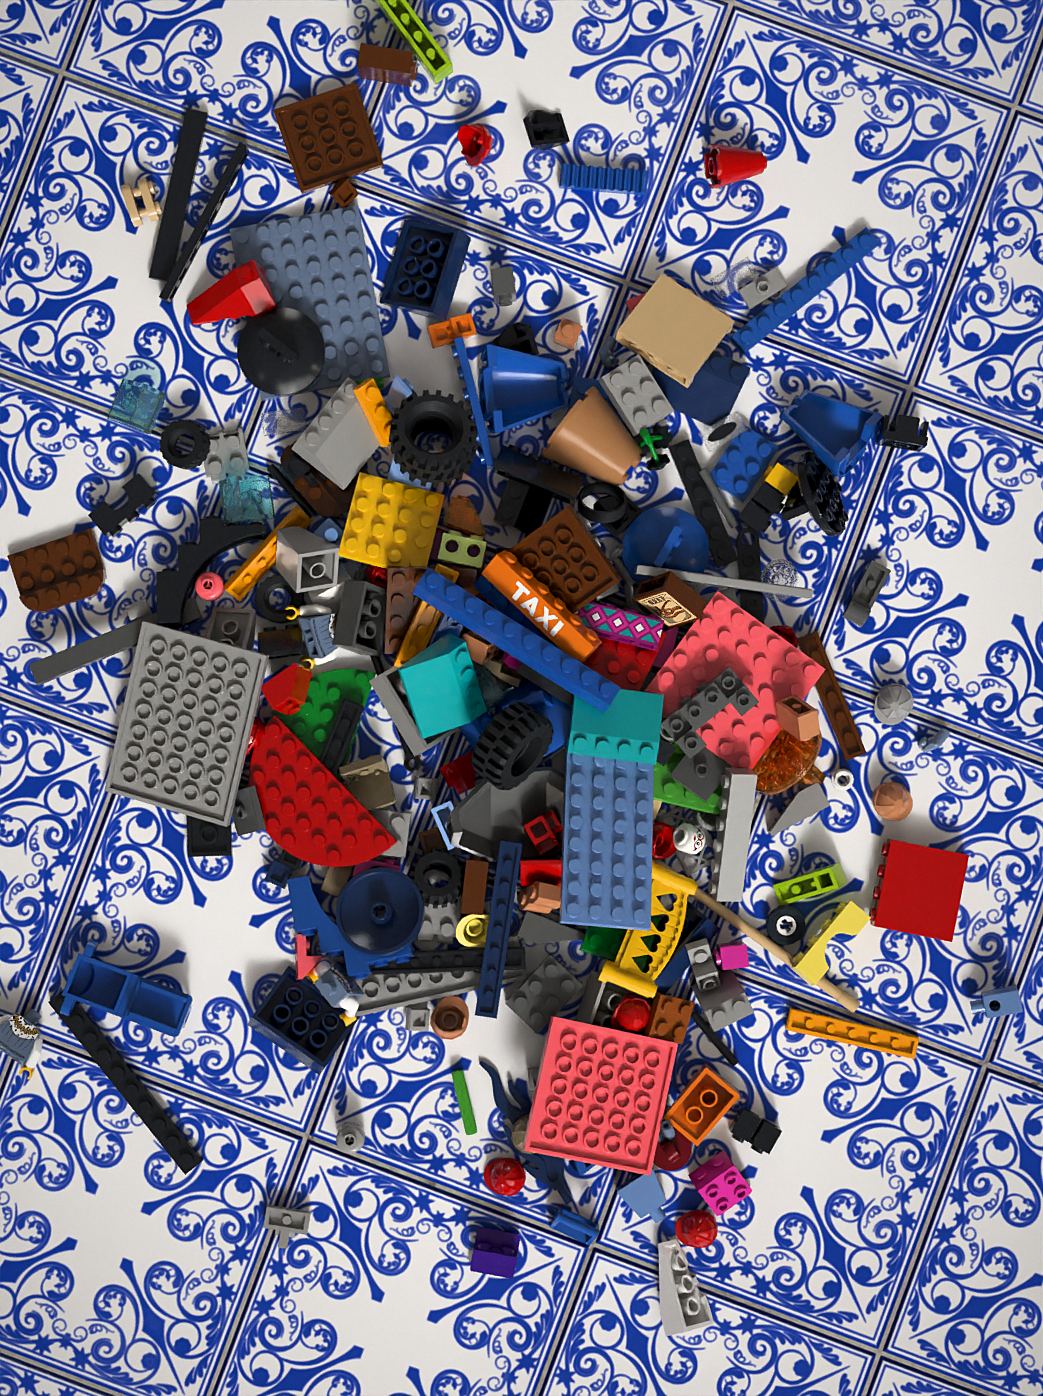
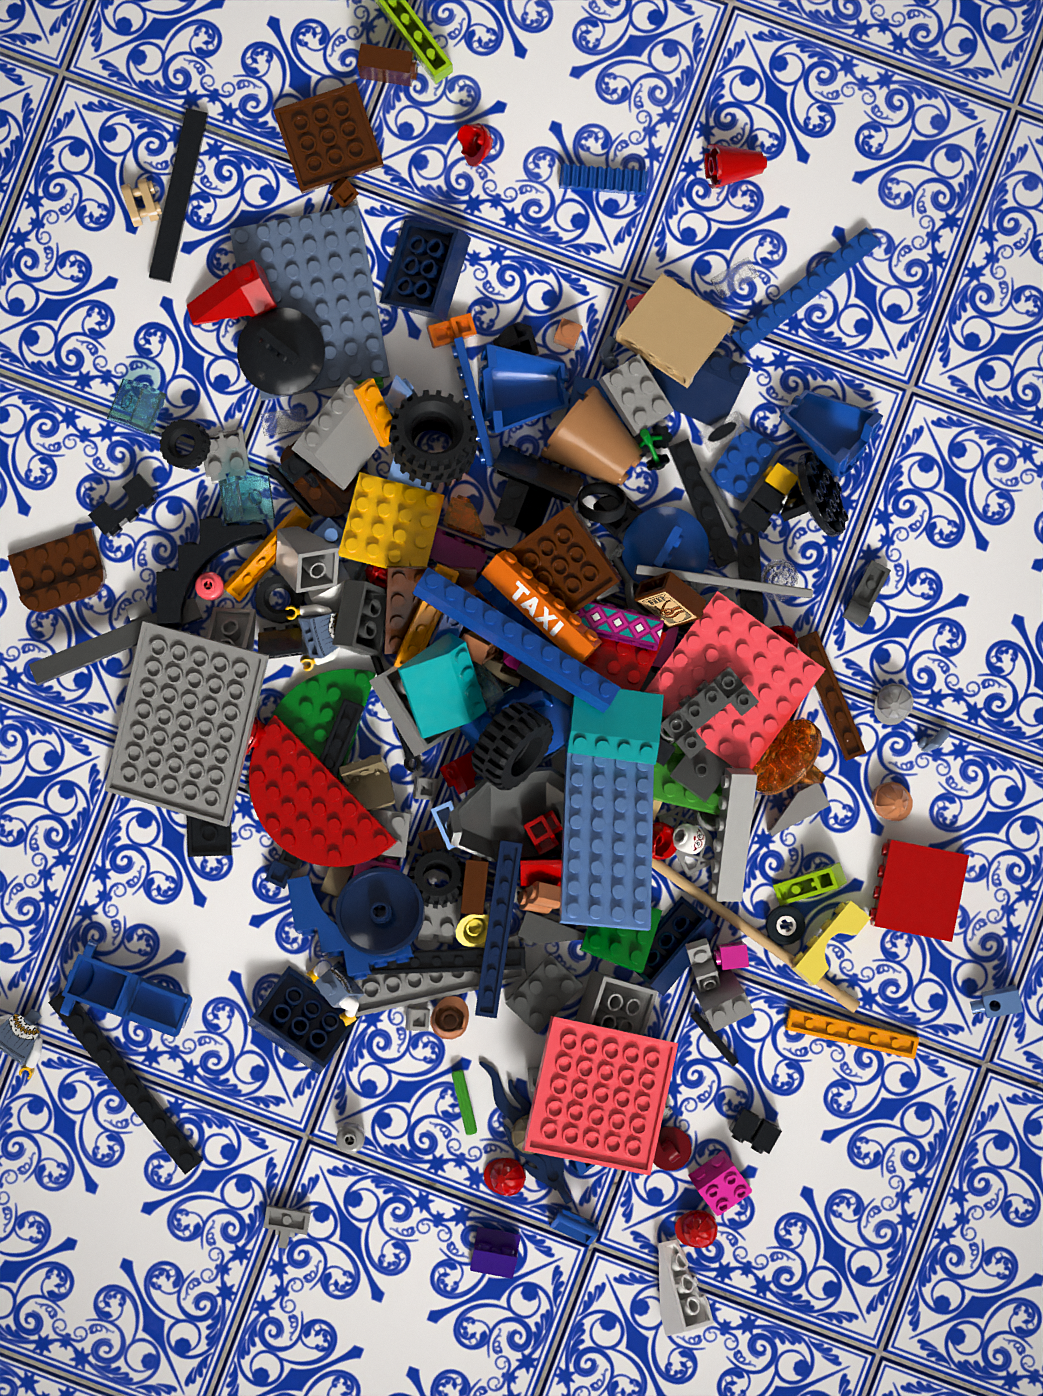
(204, 223): black tile -> none
(248, 812): dark grey plate -> none
(288, 689): red slope -> none
(302, 962): coral slope -> none
(461, 556): yellowish green brick -> none
(503, 286): dark grey brick -> none
(545, 129): black slope -> none
(624, 969): yellow piece -> none
(630, 1014): red piece -> none
(644, 1195): medium blue torso -> none
(666, 1131): sand blue arm -> none
(669, 1018): dark orange plate -> none
(701, 1104): orange slope -> none
(762, 288): light grey plate -> none
(798, 717): nougat brick -> none
(849, 779): white plate -> none
(903, 433): black panel -> none

